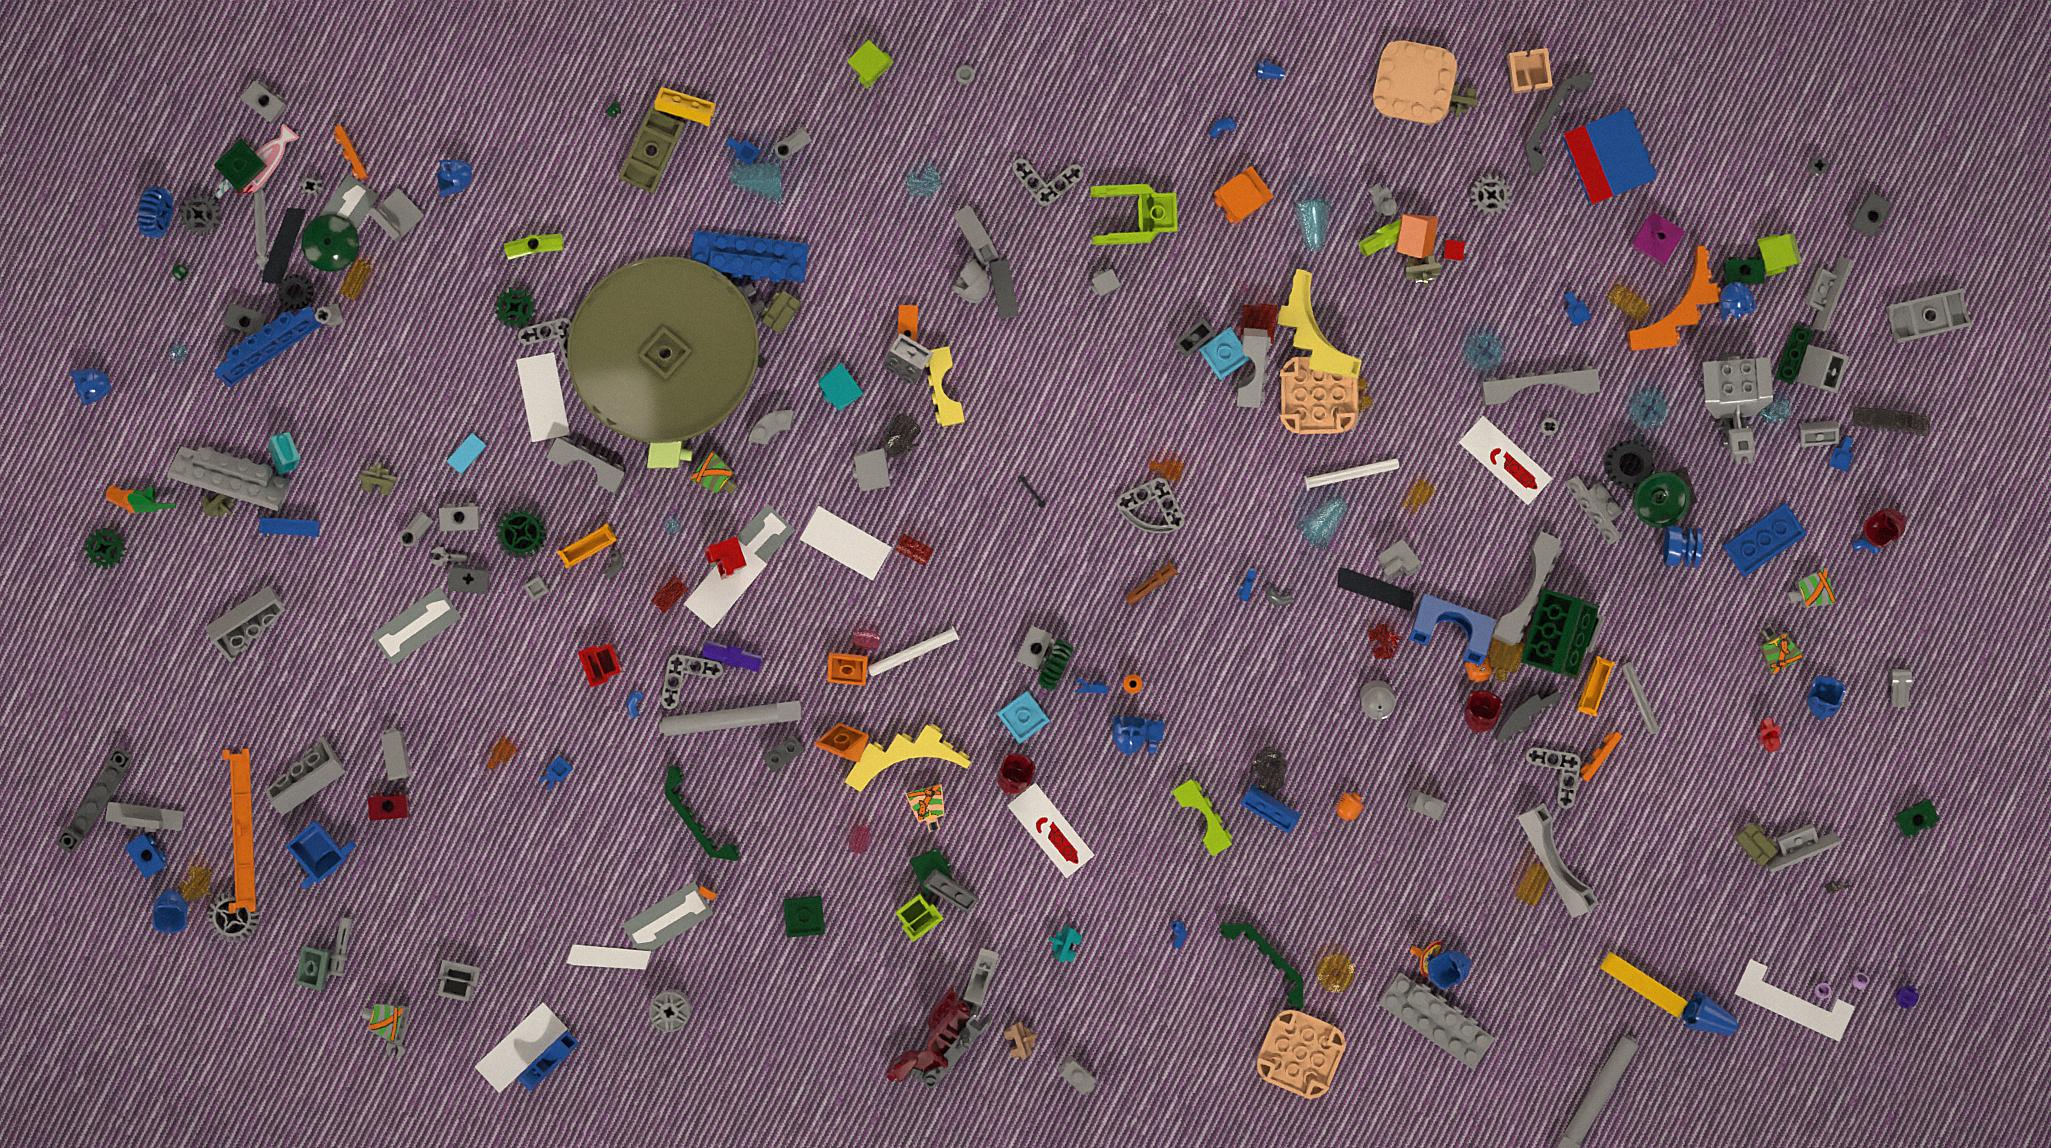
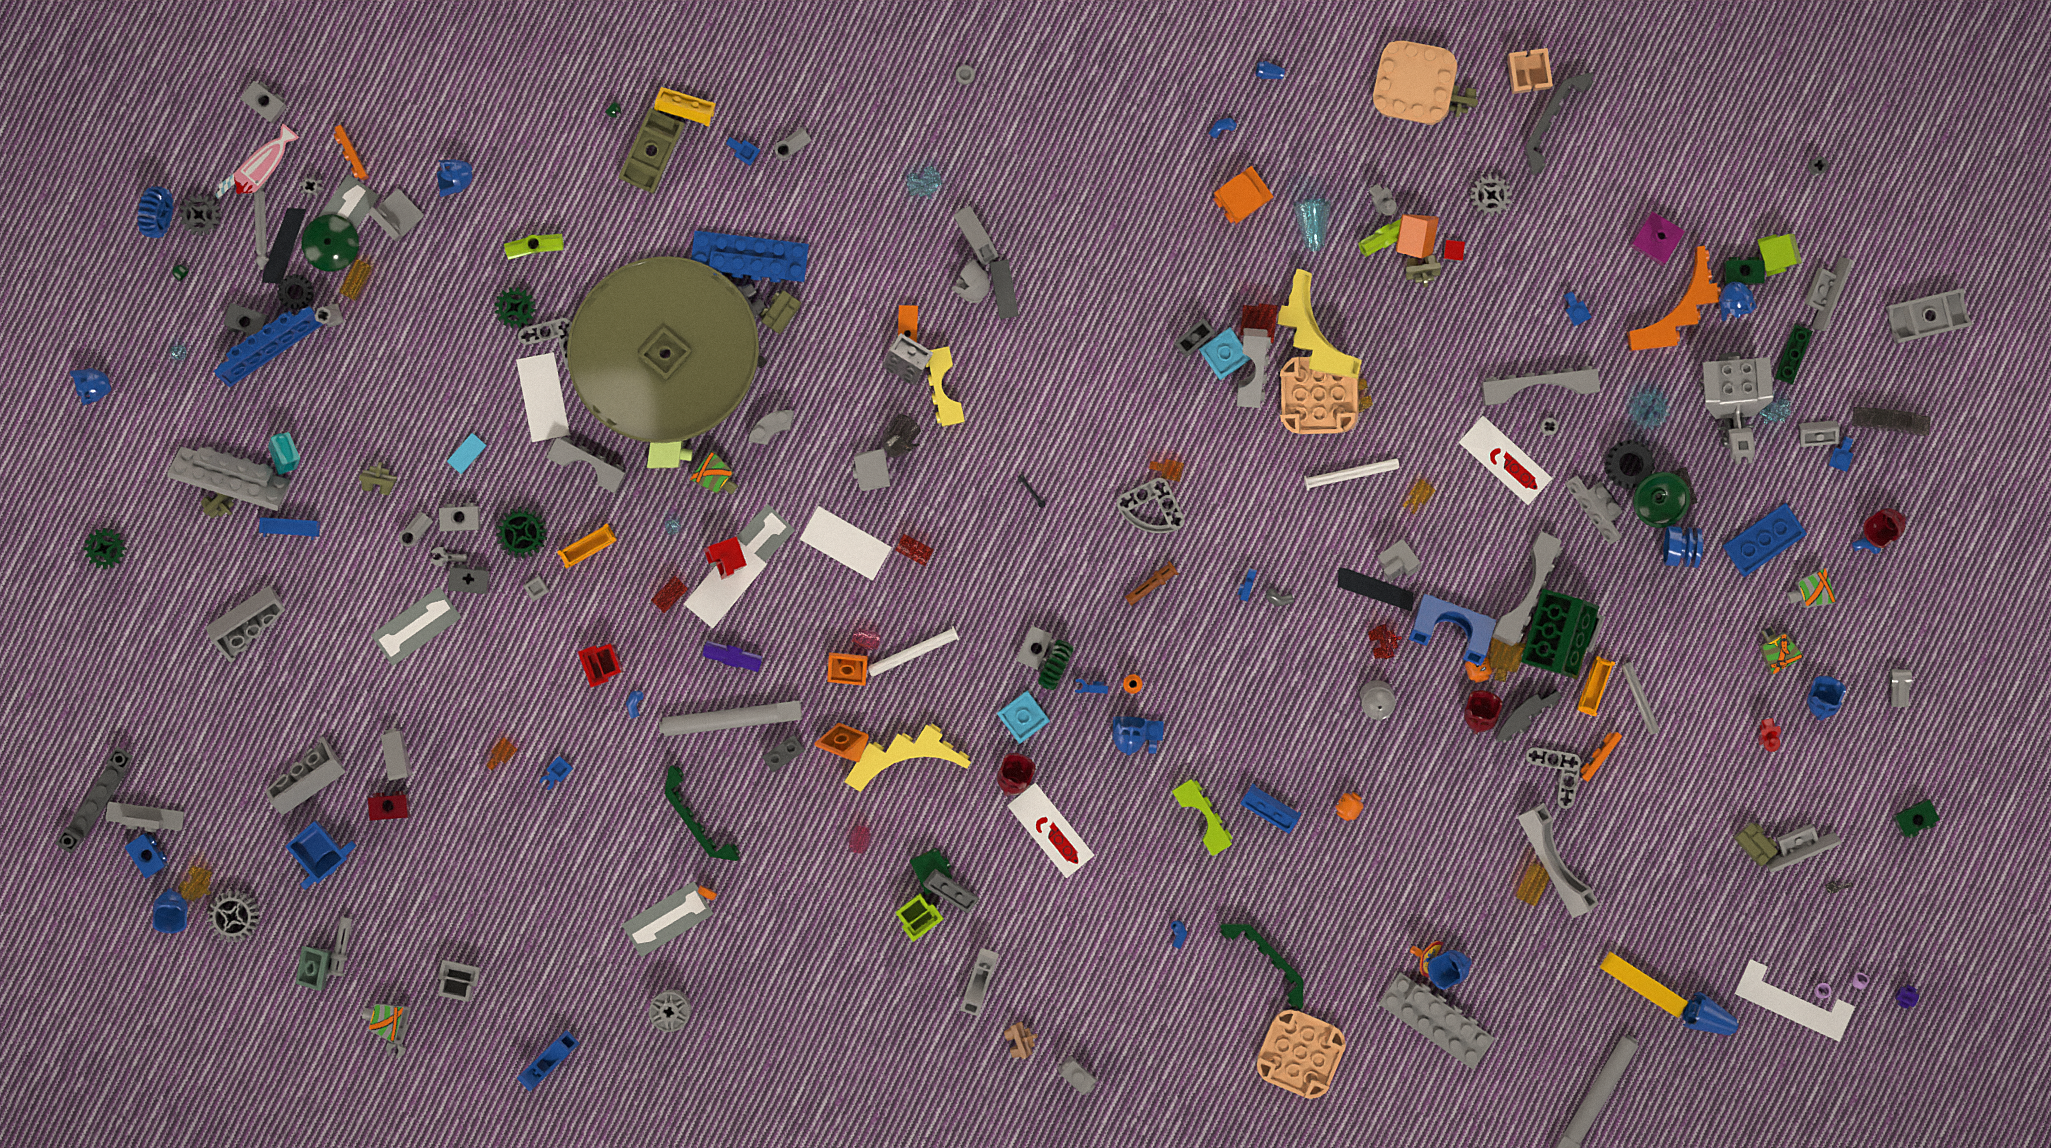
(136, 500): green animal -> none
(240, 165): dark green tile -> none
(242, 830): orange piece -> none
(521, 1047): white sticker -> none
(608, 957): white sticker -> none
(616, 564): dark grey arm -> none
(685, 668): light grey beam -> none
(759, 180): clear light blue slope -> none
(804, 916): dark green tile -> none
(839, 387): teal torso -> none
(869, 63): lime plate -> none
(927, 805): torso -> none
(950, 1036): dark red piece -> none
(1042, 187): light grey beam -> none
(1062, 943): teal hips -> none
(1104, 283): light grey brick -> none
(1155, 211): lime plate -> none
(1272, 768): clear smoke helmet -> none
(1323, 522): clear light blue cone -> none
(1342, 980): clear yellow dish -> none
(1426, 805): light grey torso -> none
(1483, 340): clear light blue gear -> none
(1609, 156): blue panel -> none
(1628, 302): clear yellow slope -> none
(1822, 369): light grey slope -> none
(1861, 222): dark grey brick -> none

